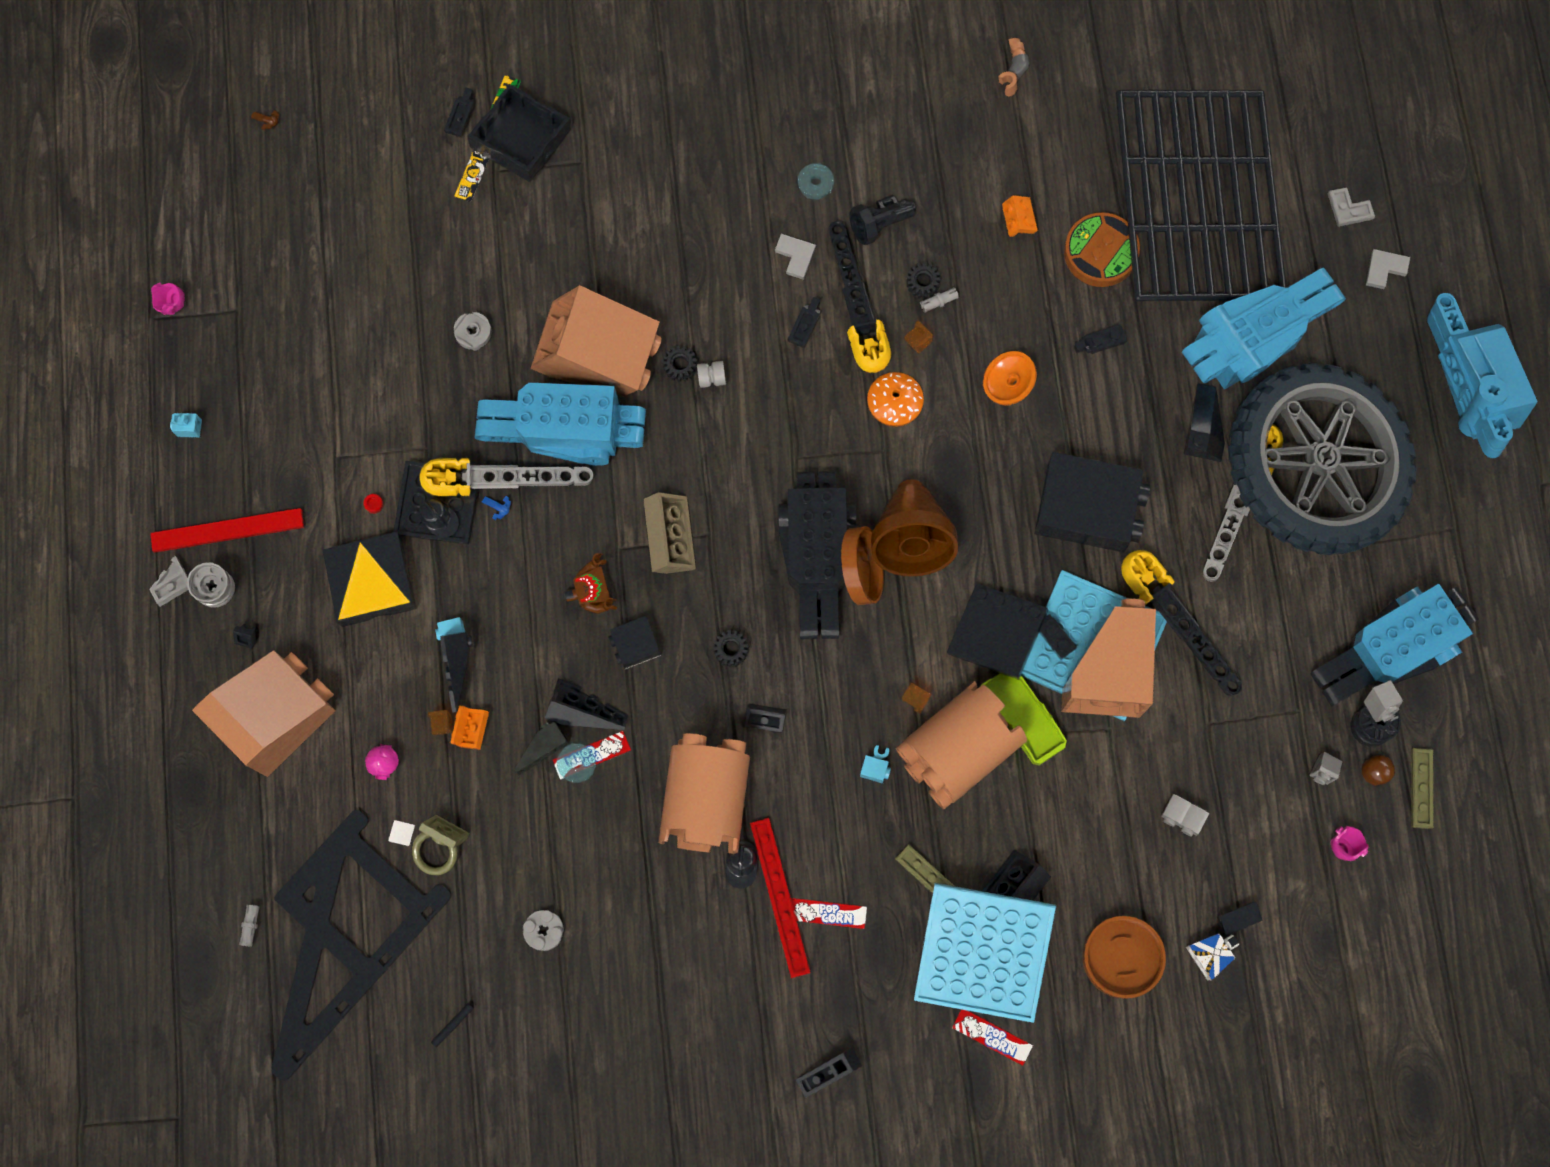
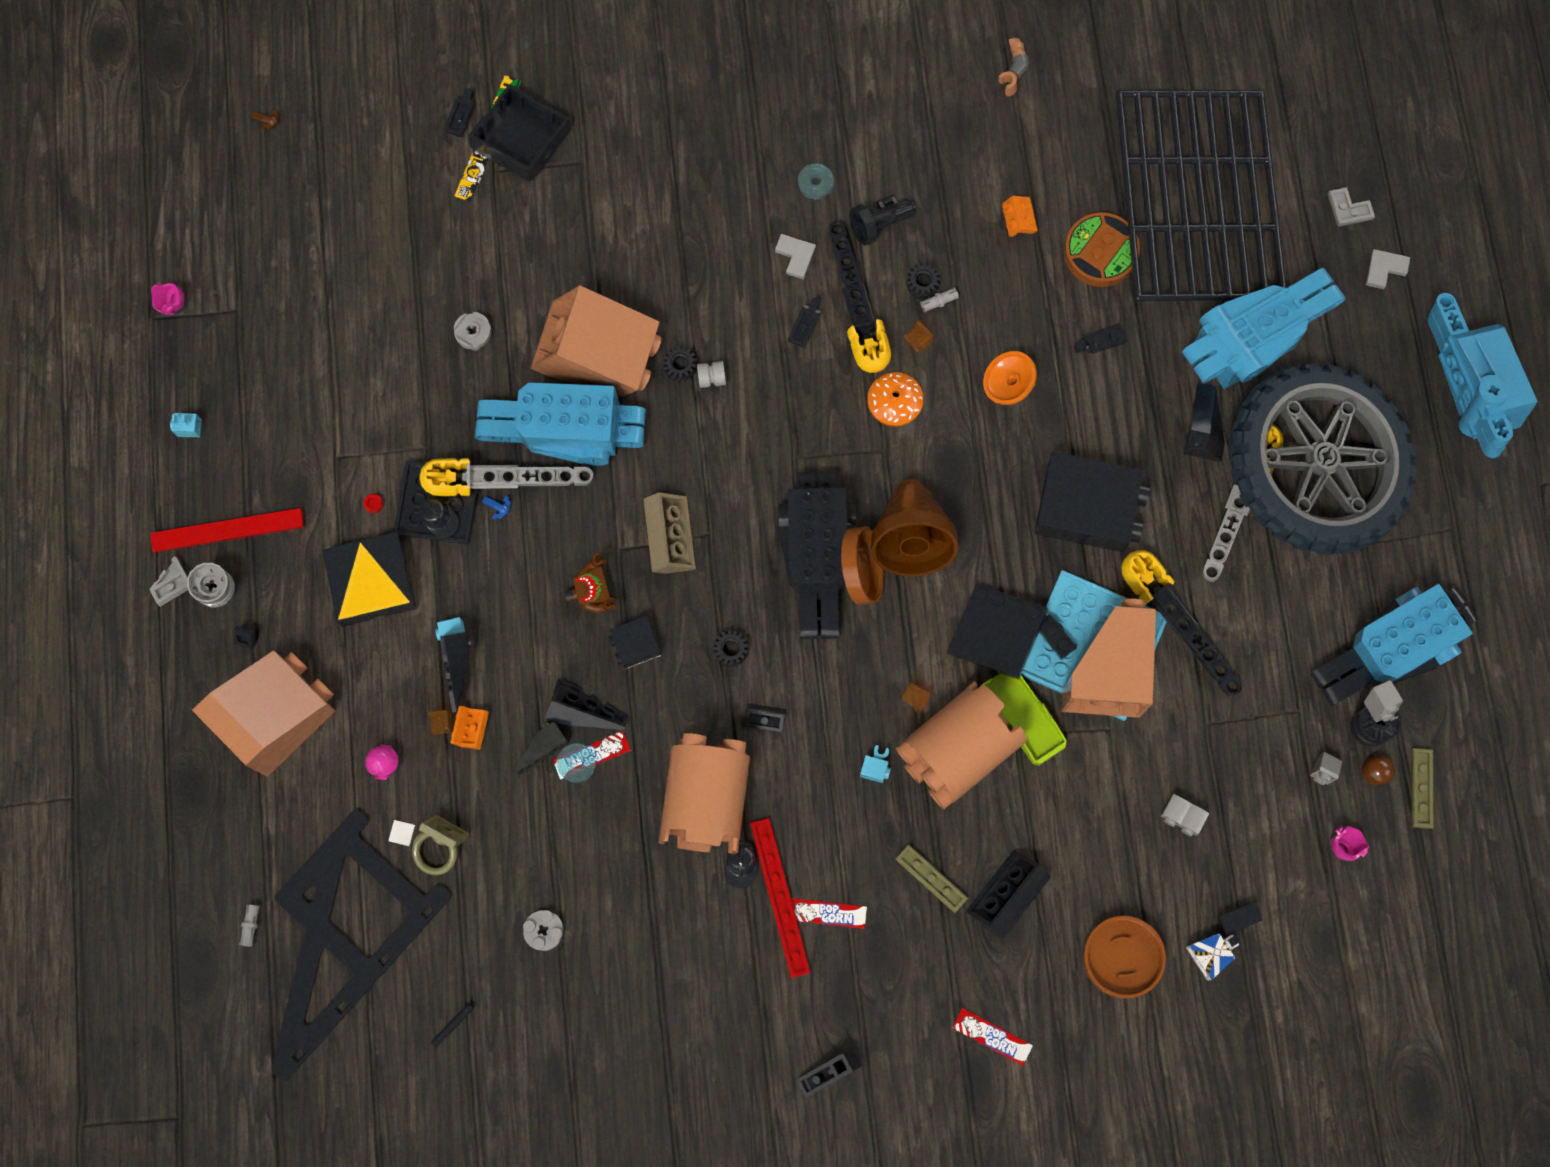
(984, 952): medium azure tile -> none

